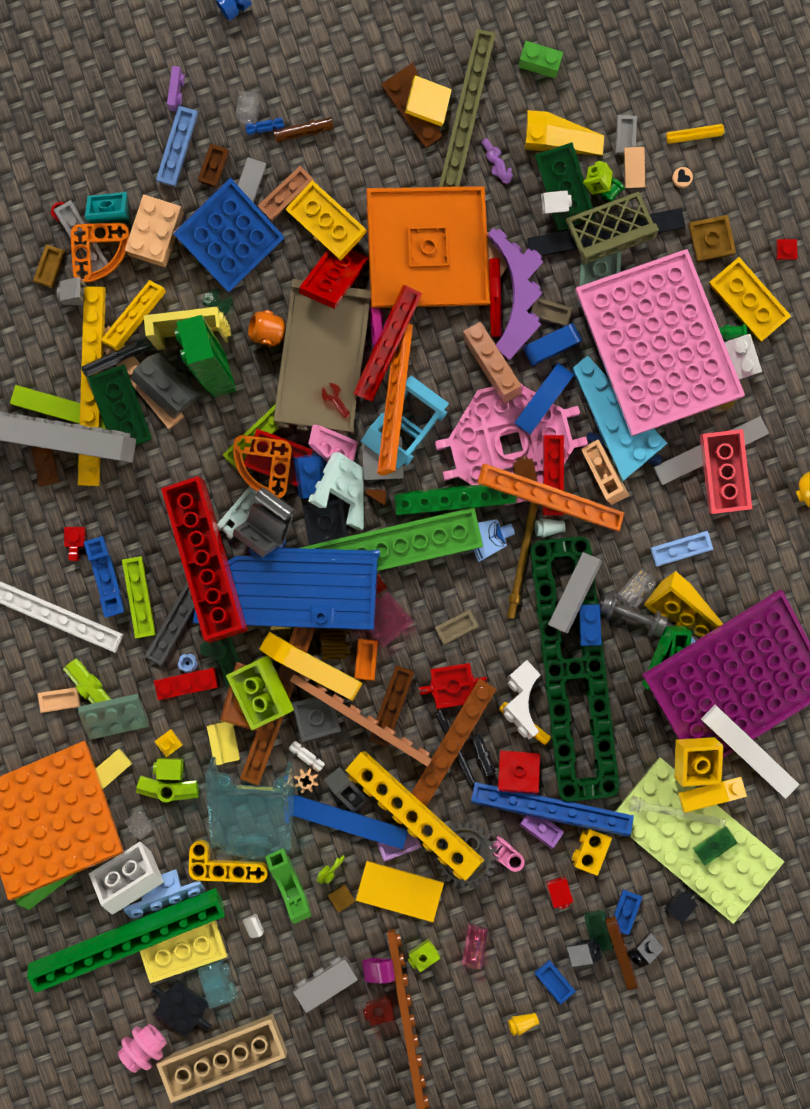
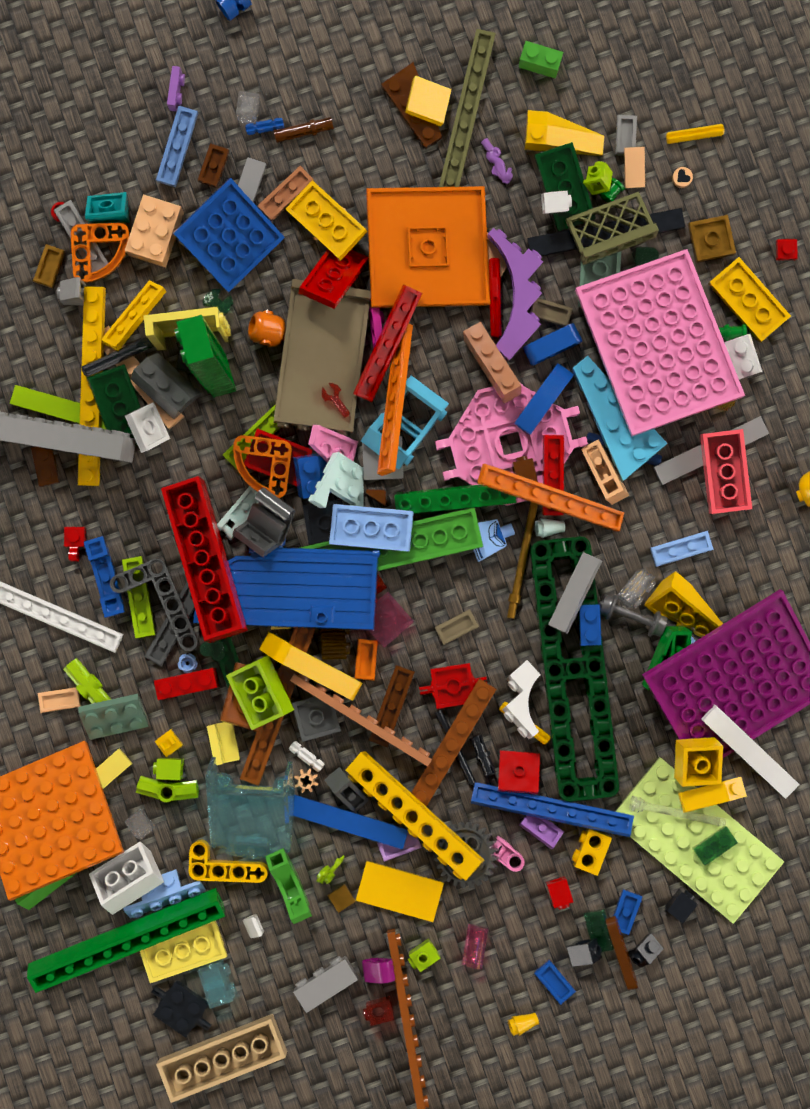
(144, 1046): bright pink piece -> none
(147, 427): none -> white plate
(165, 597): none -> dark grey beam
(371, 527): none -> light blue plate
(645, 255): none -> clear green tile

